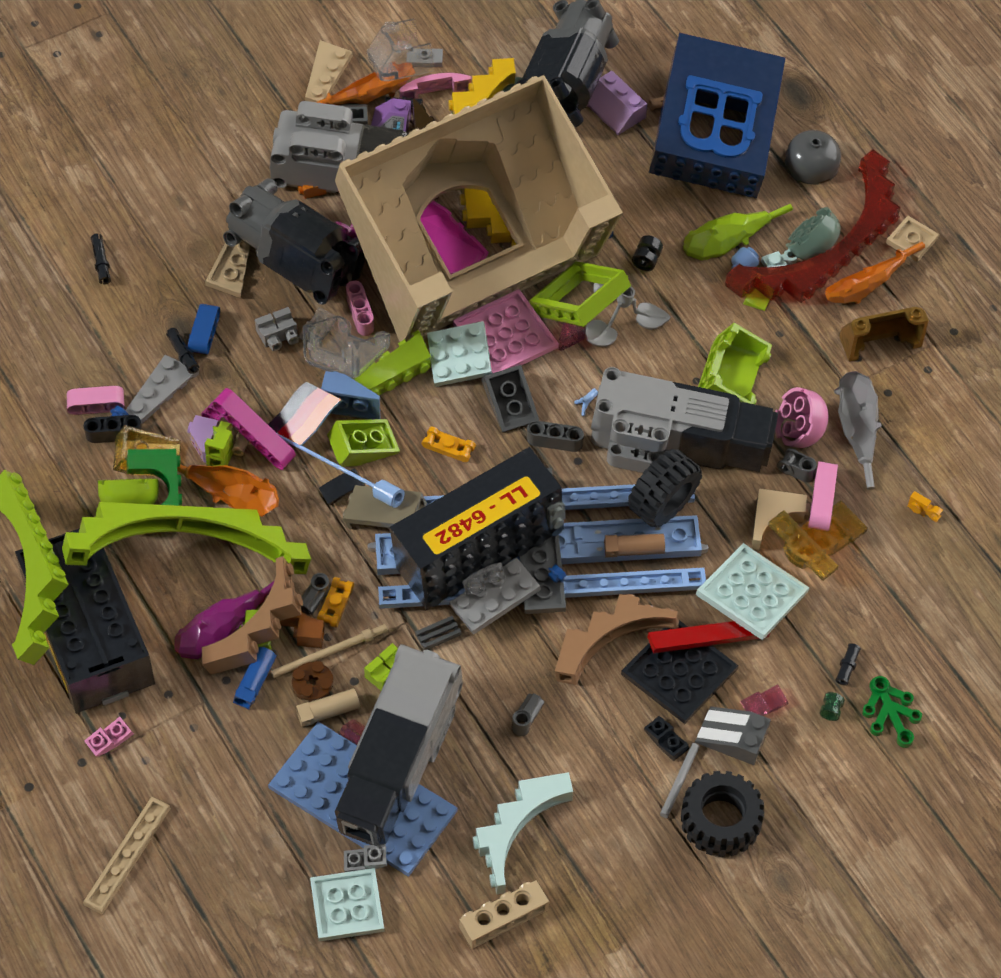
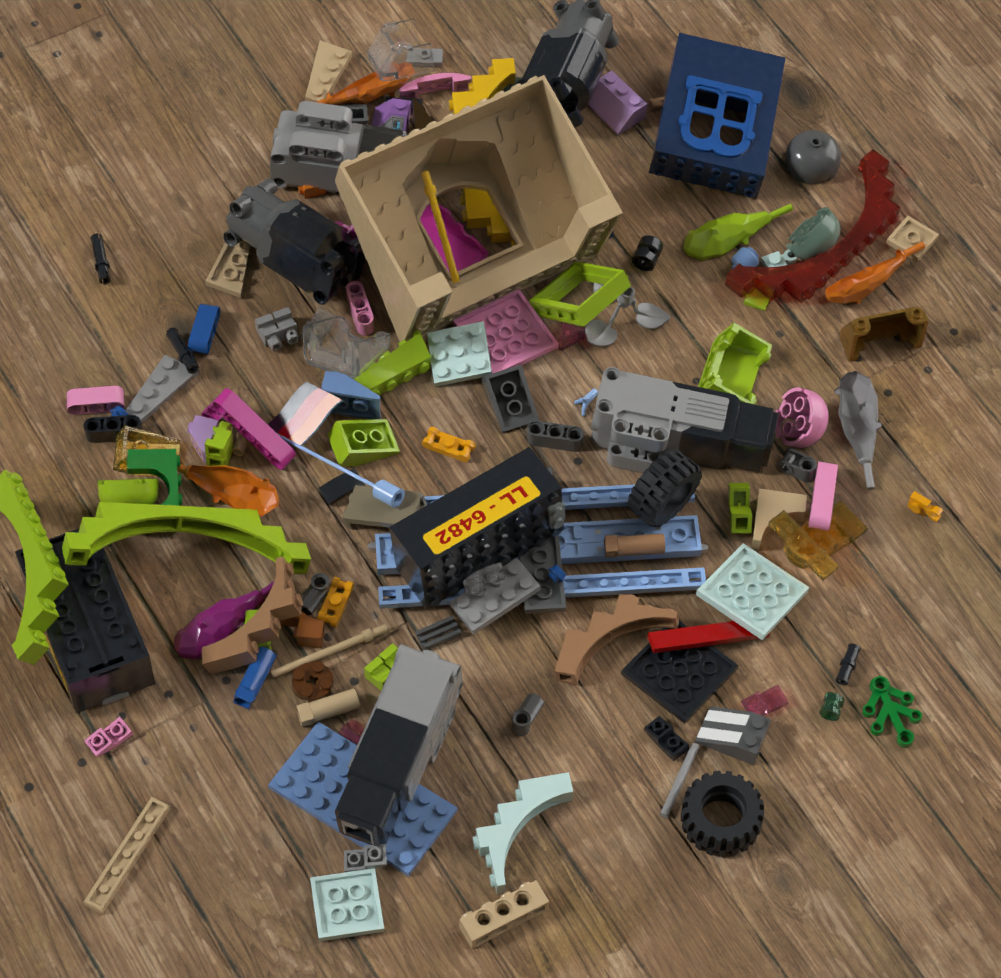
(430, 190): none -> yellow bar
(739, 510): none -> lime brick

